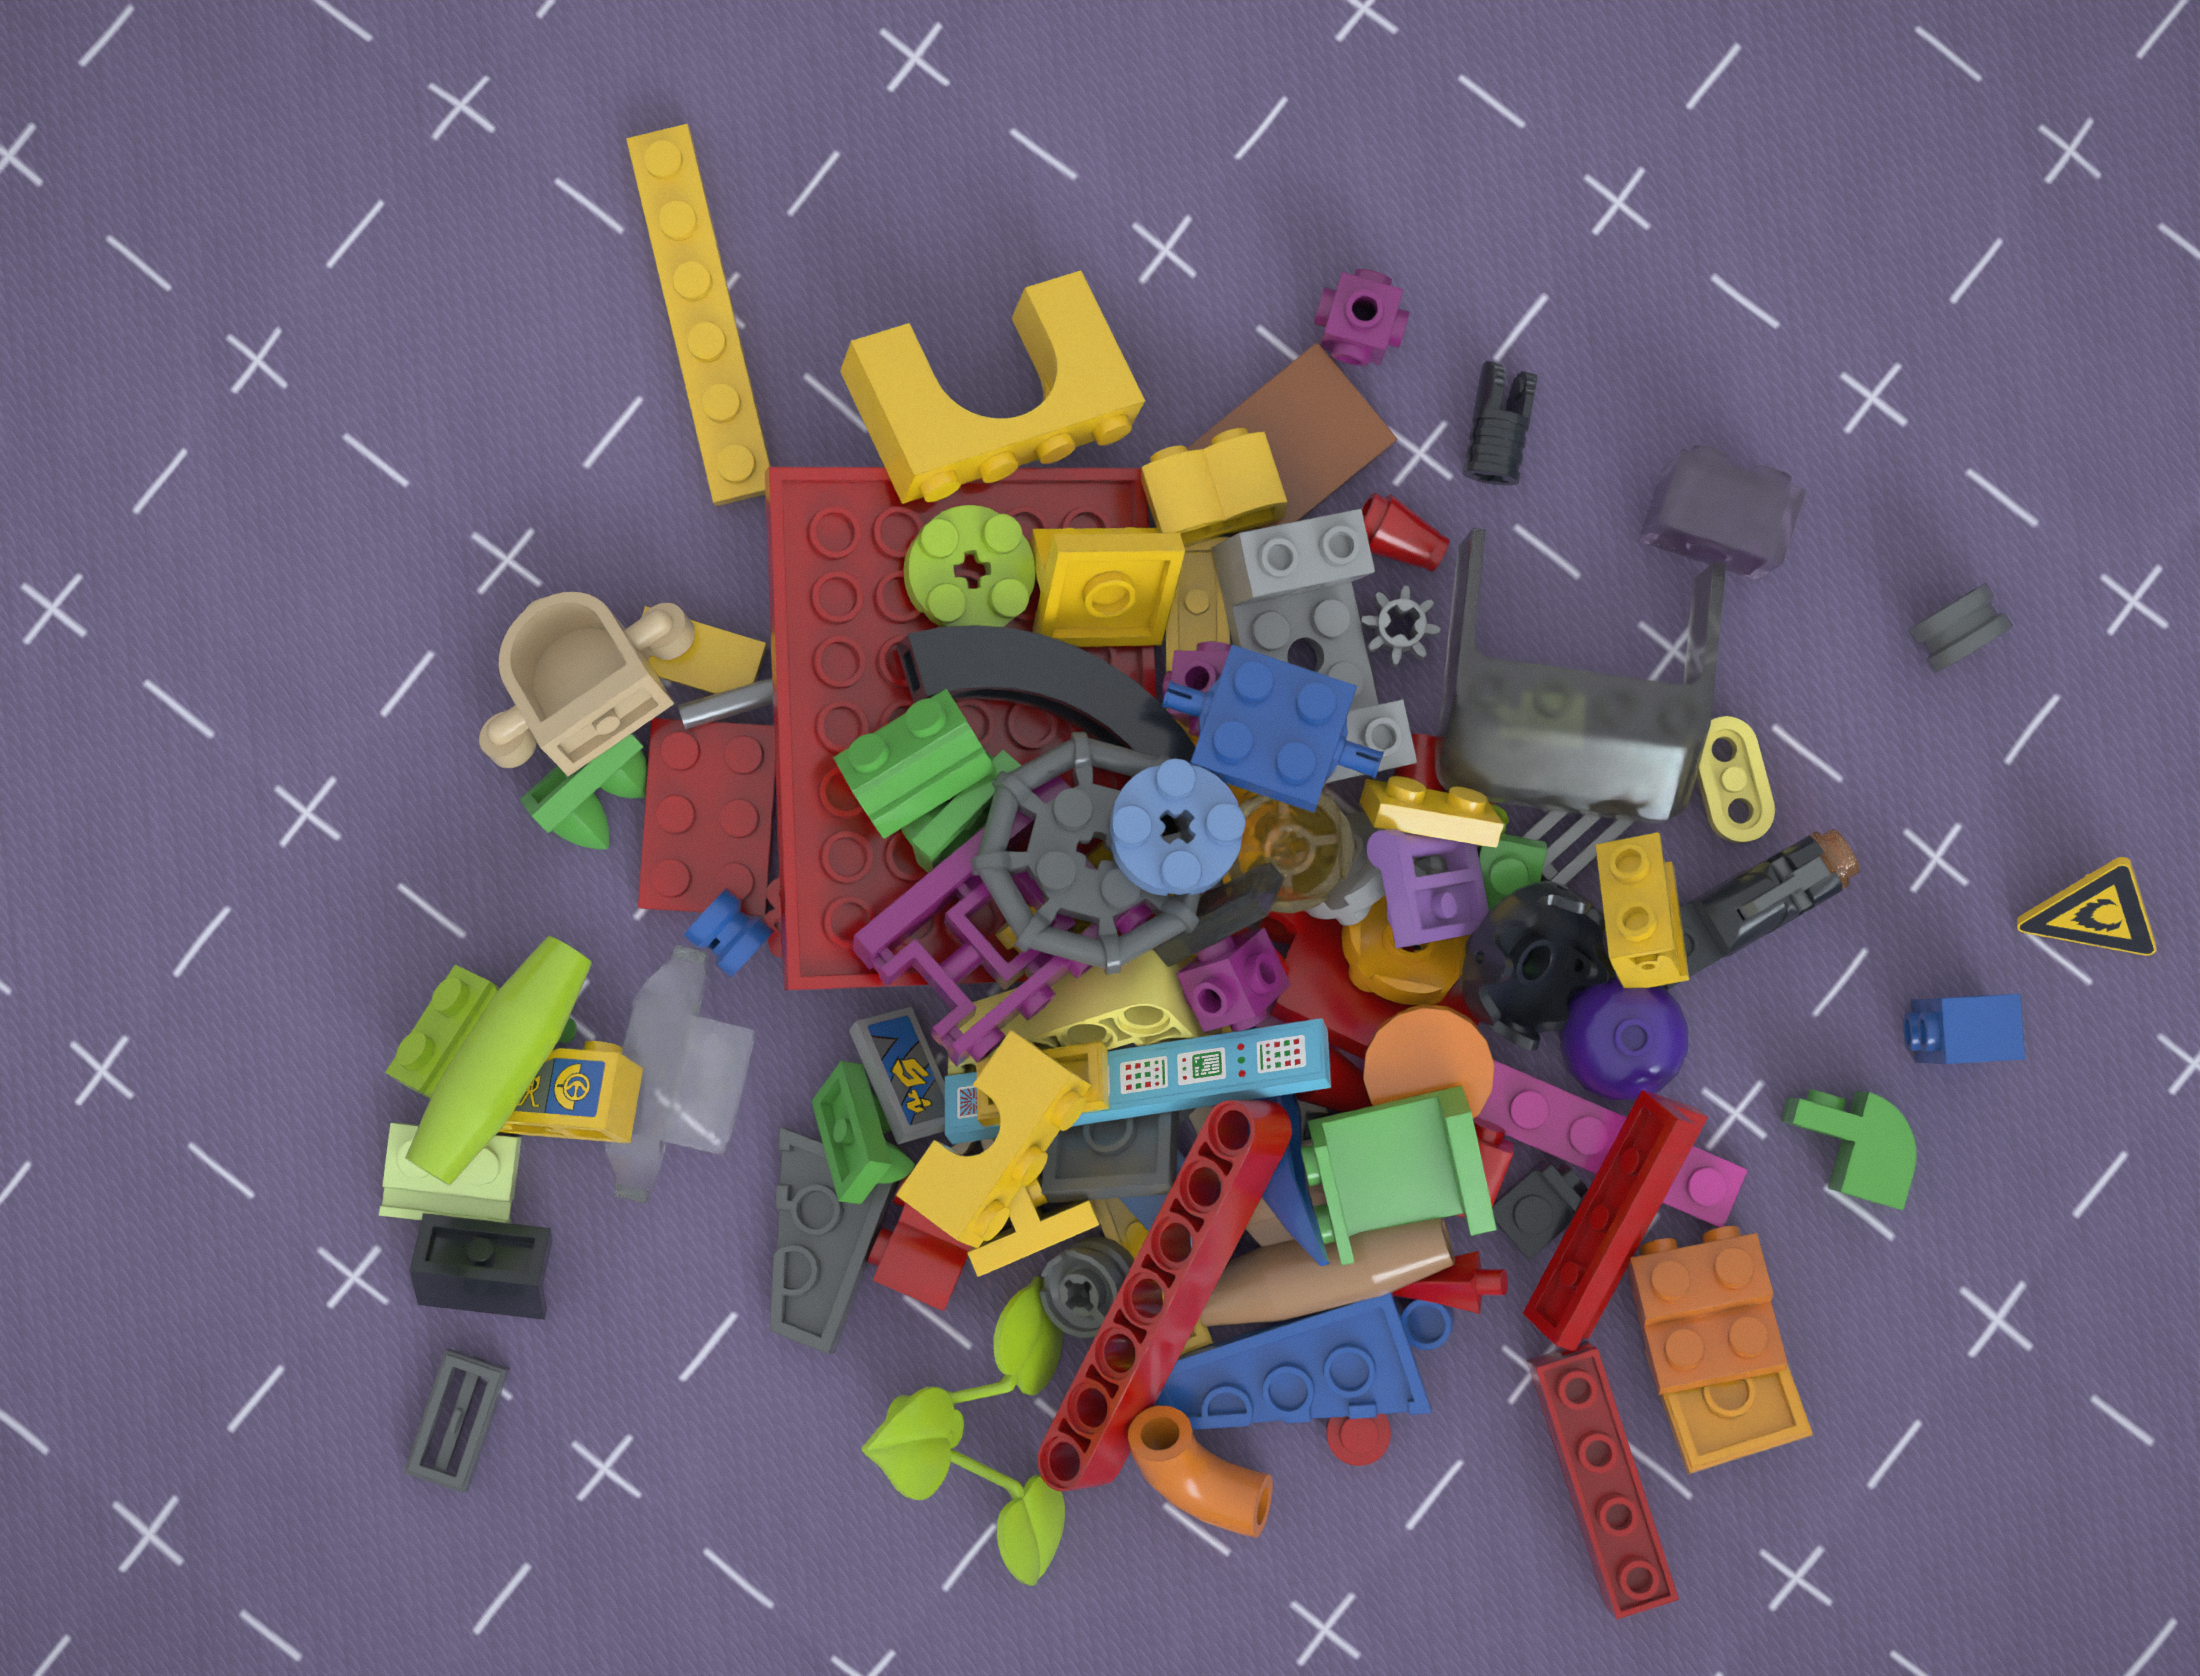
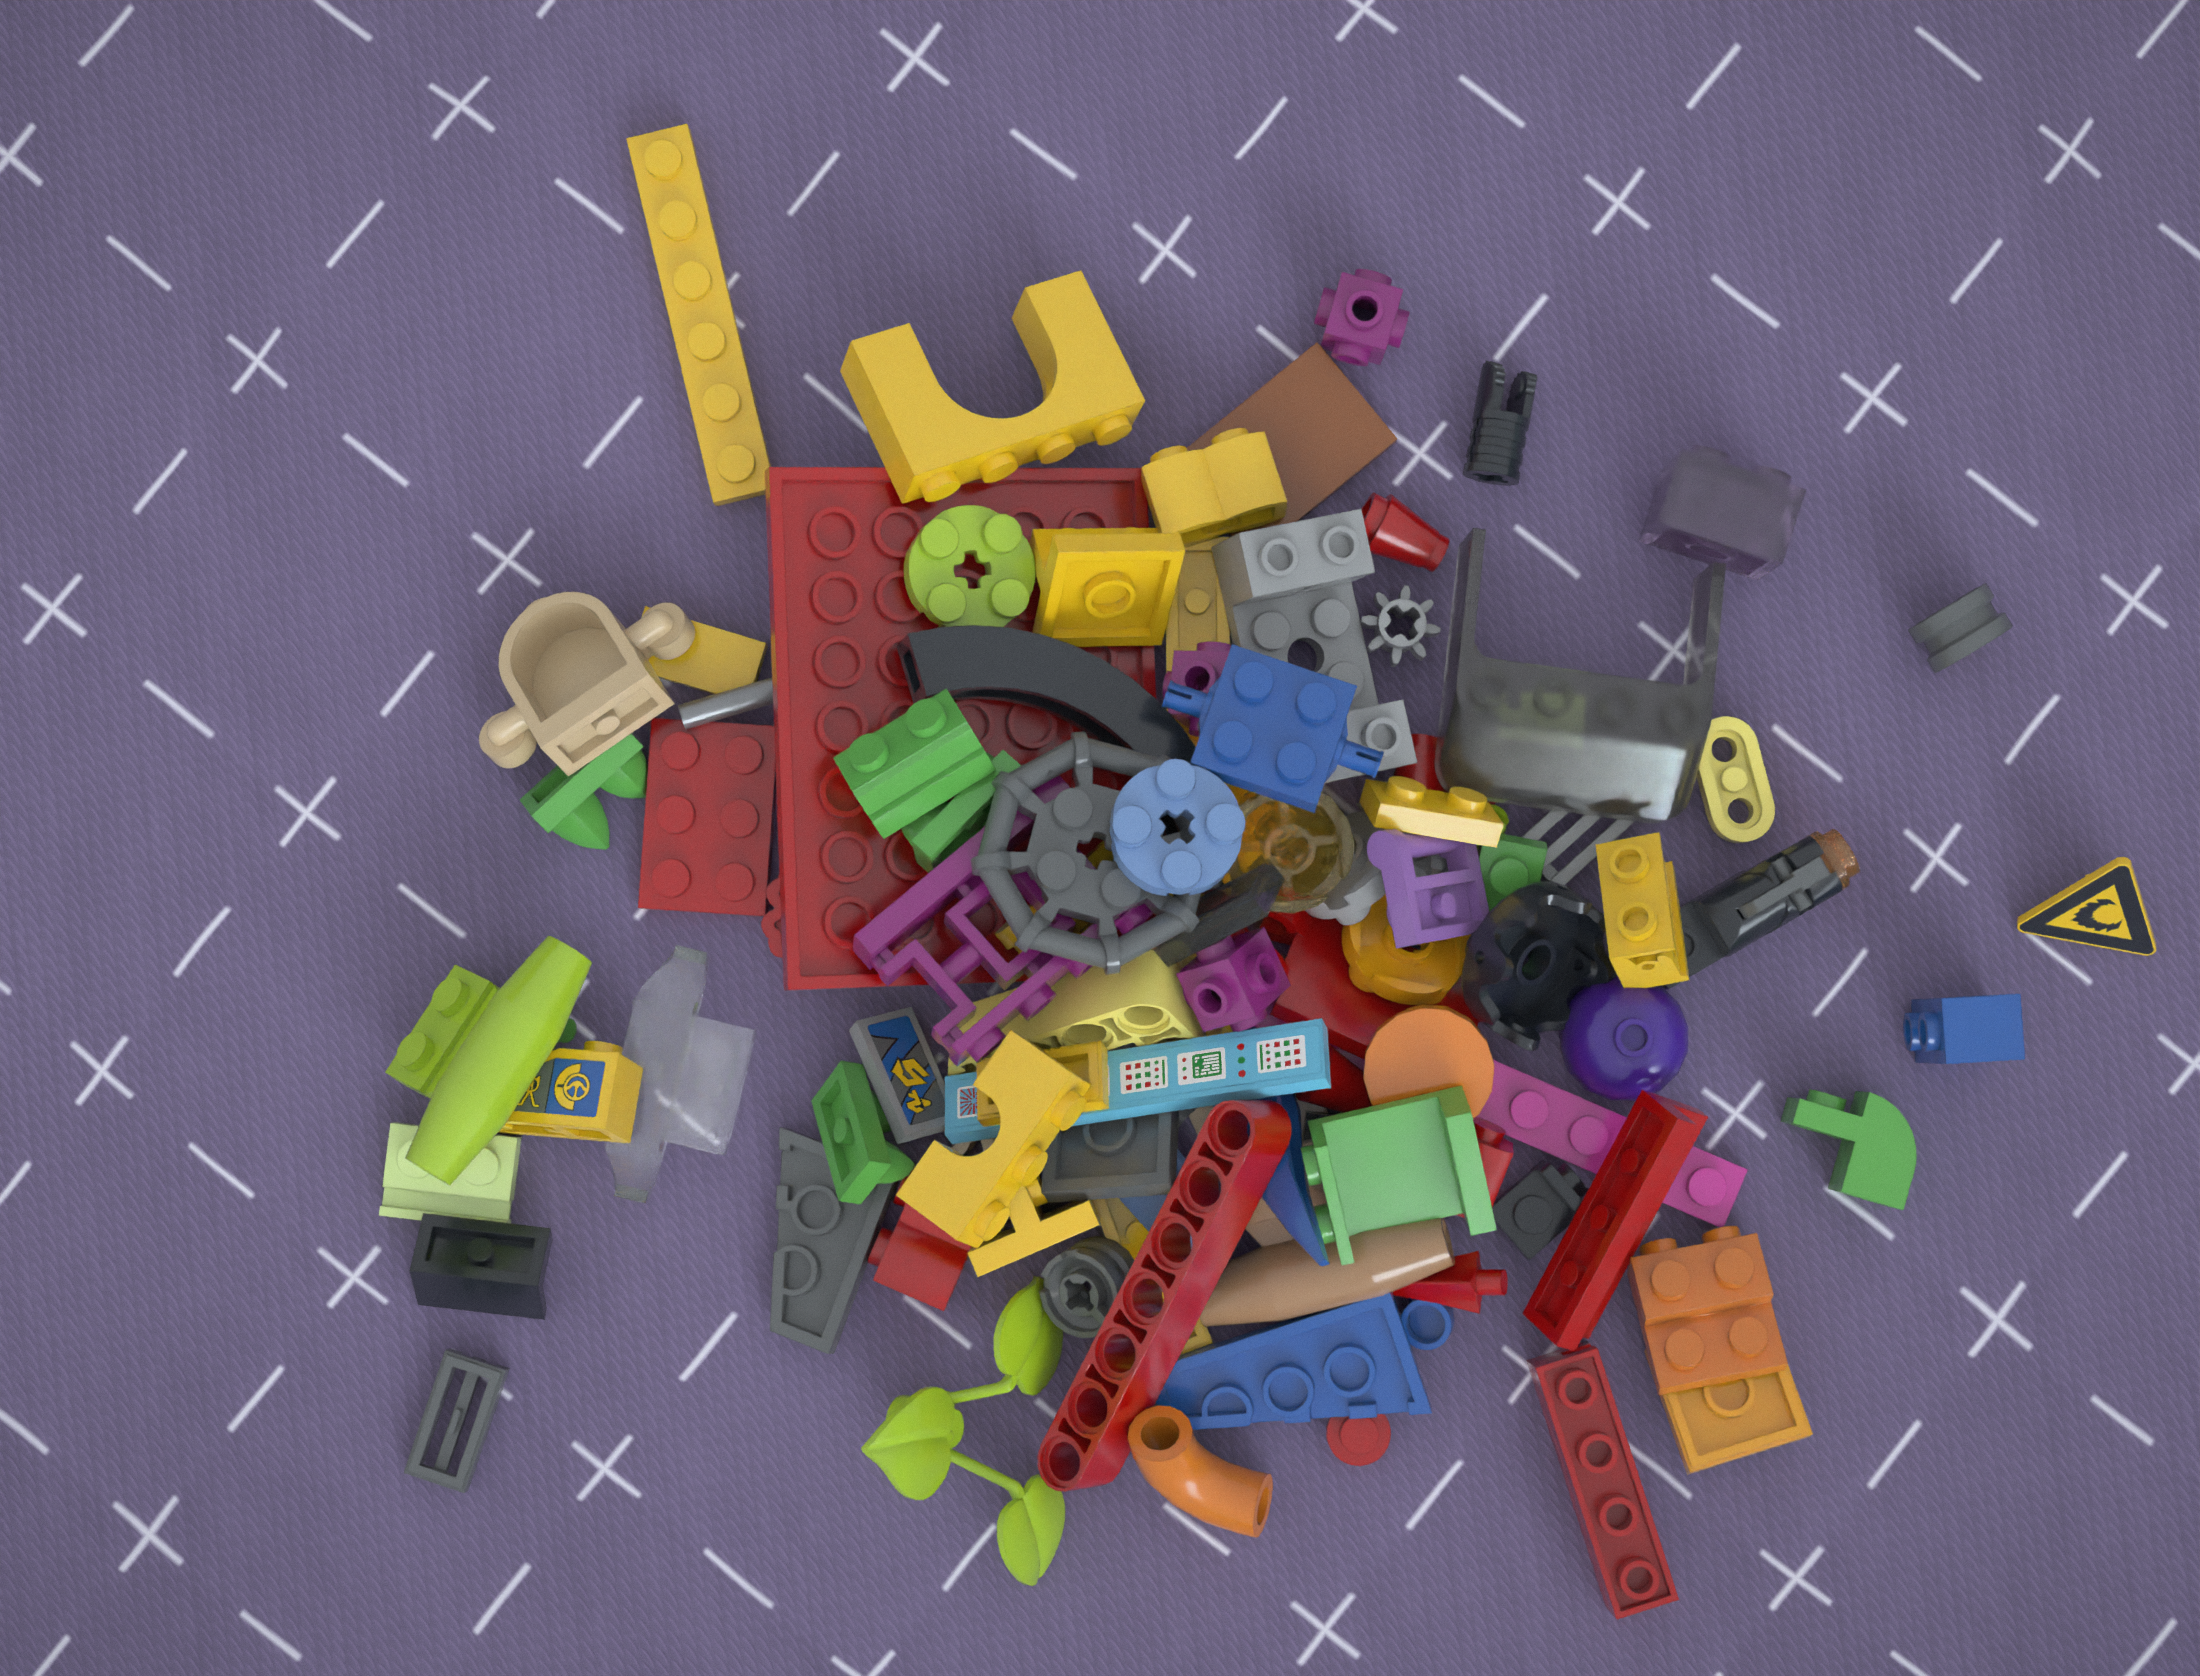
(728, 932): blue wheel -> none

